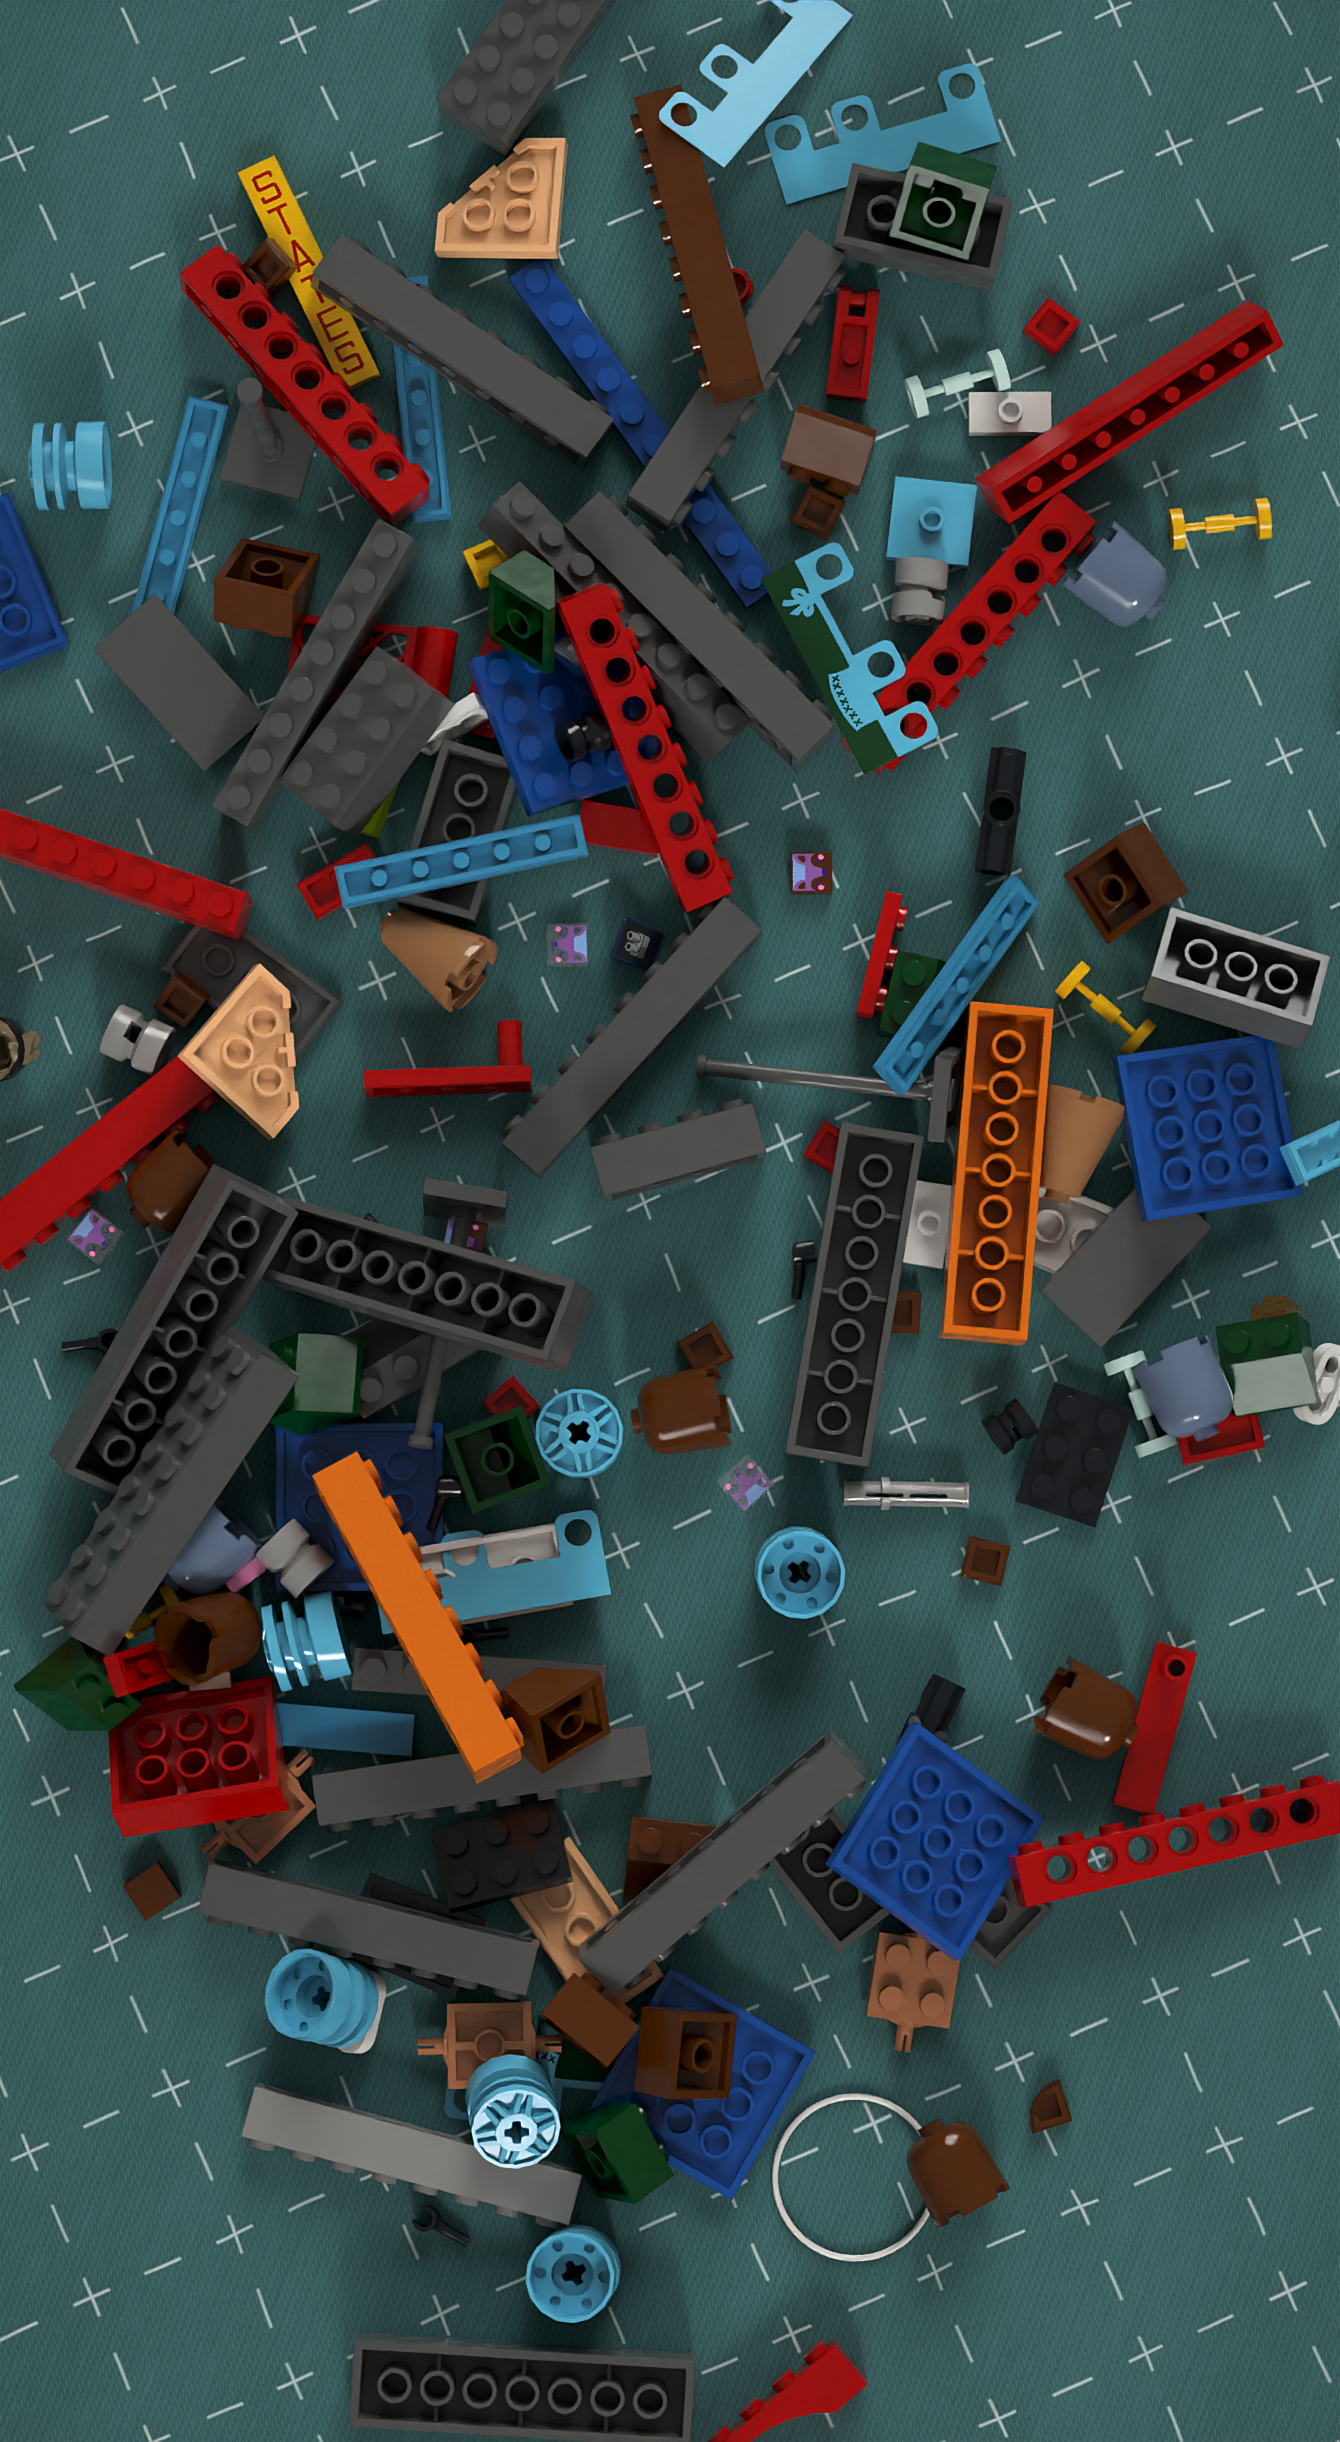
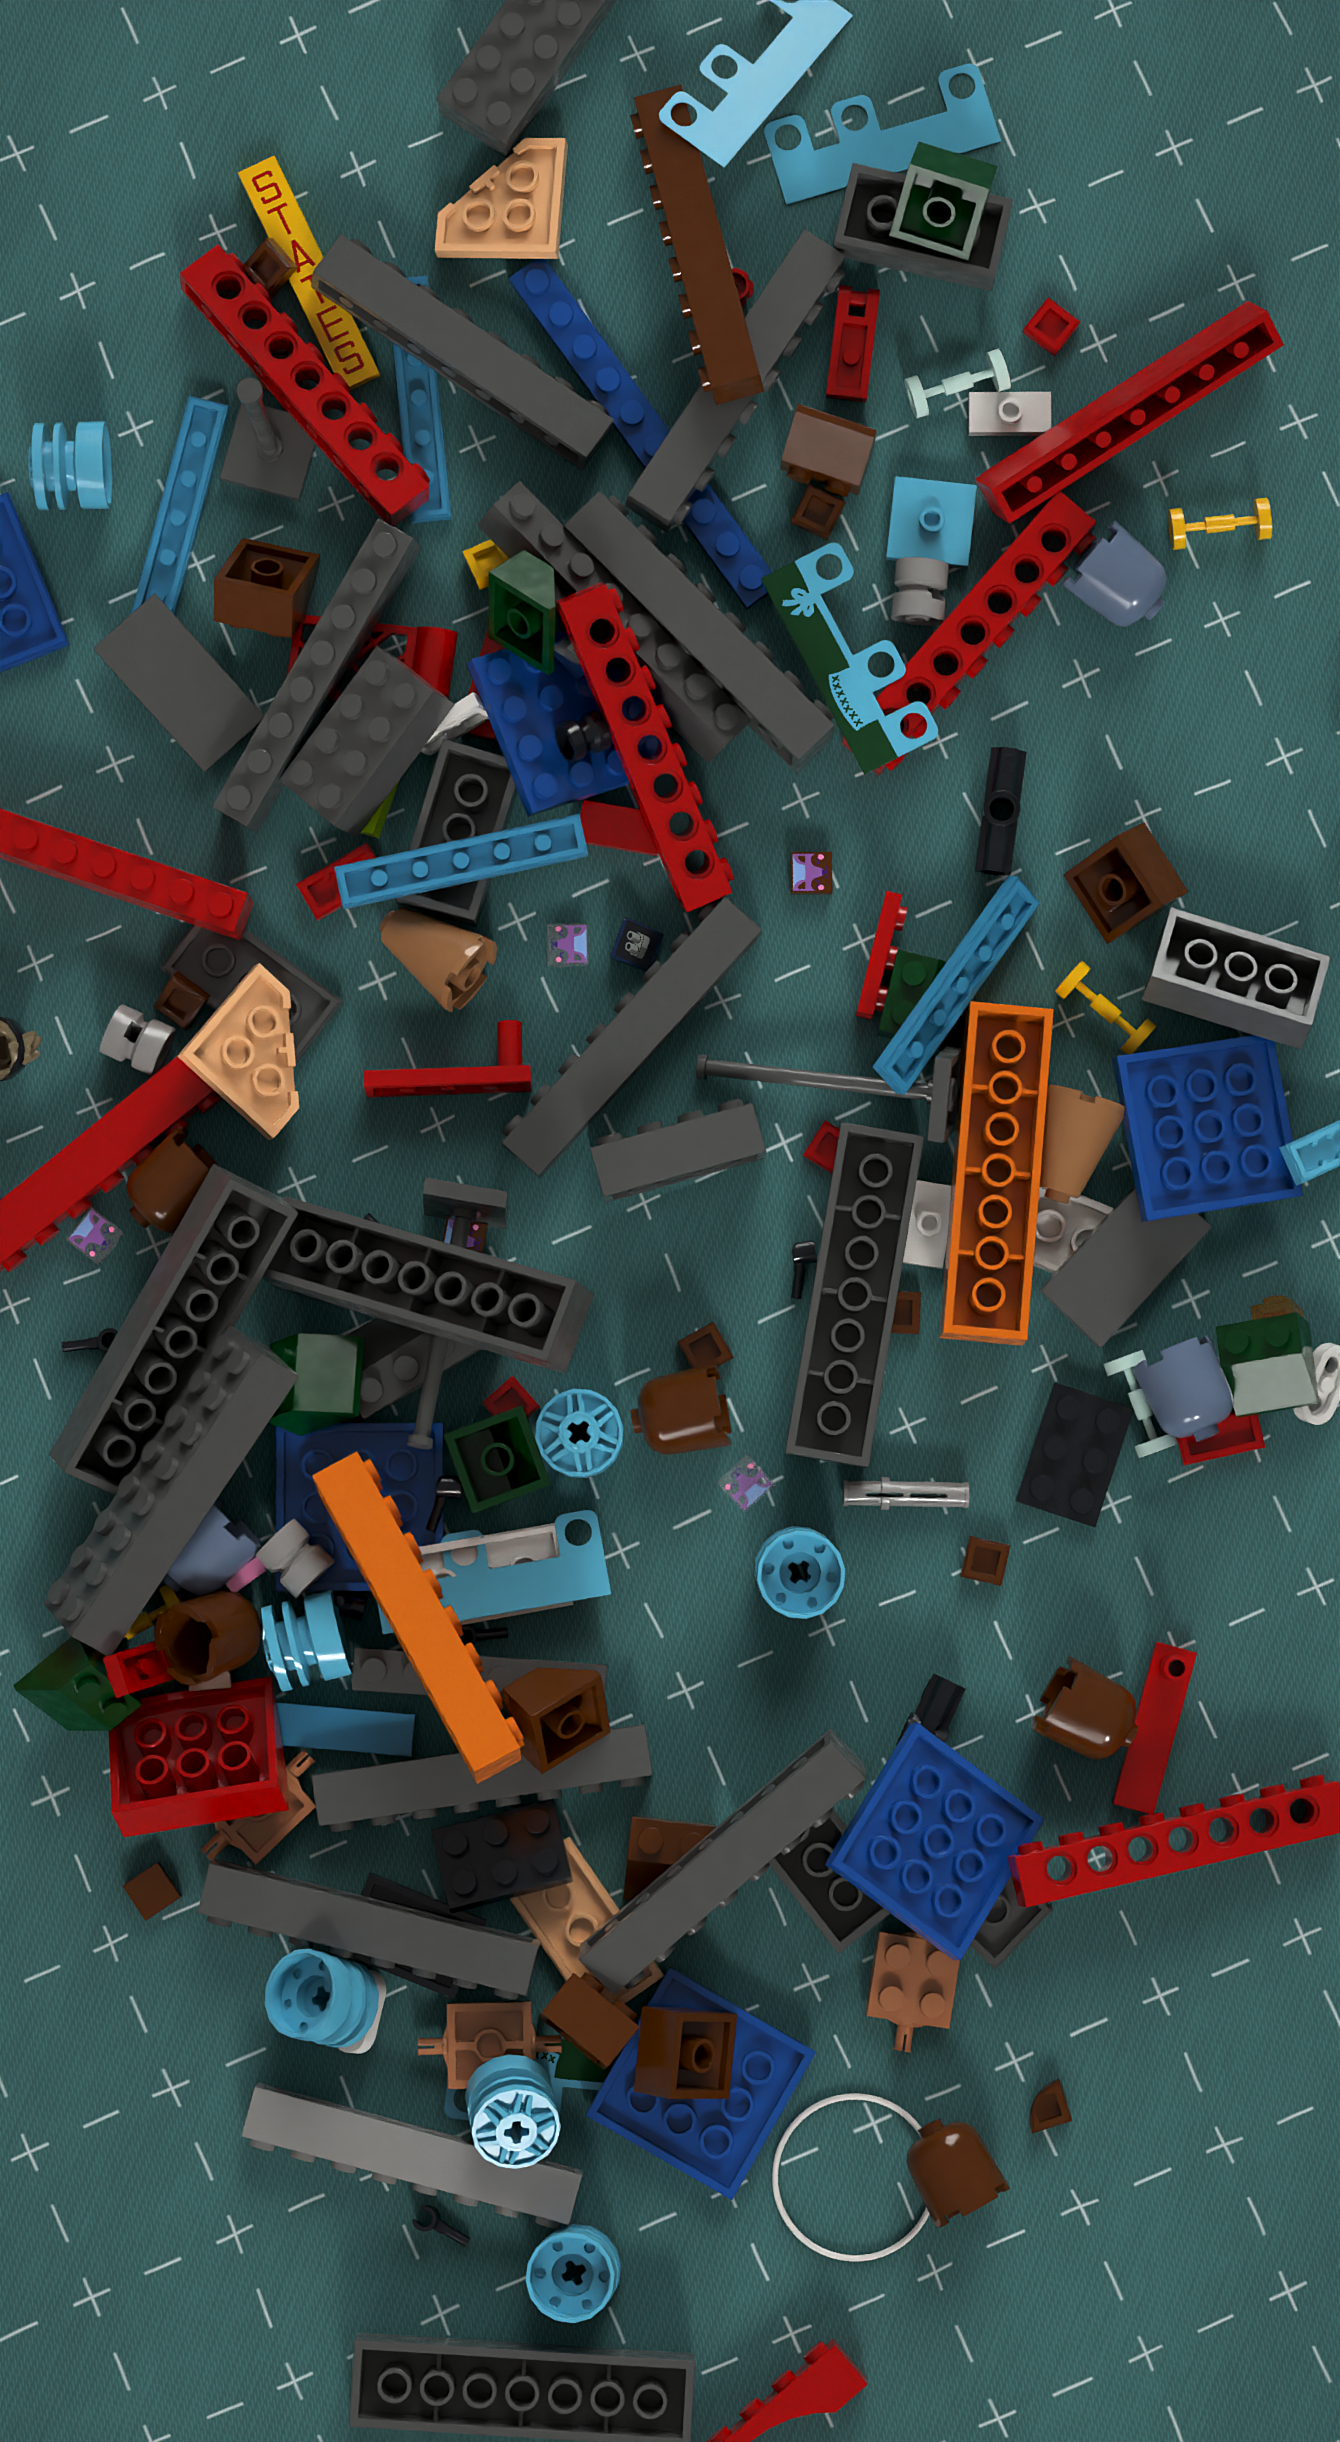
(617, 2151): dark green slope -> none
(1002, 1433): black wheel -> none

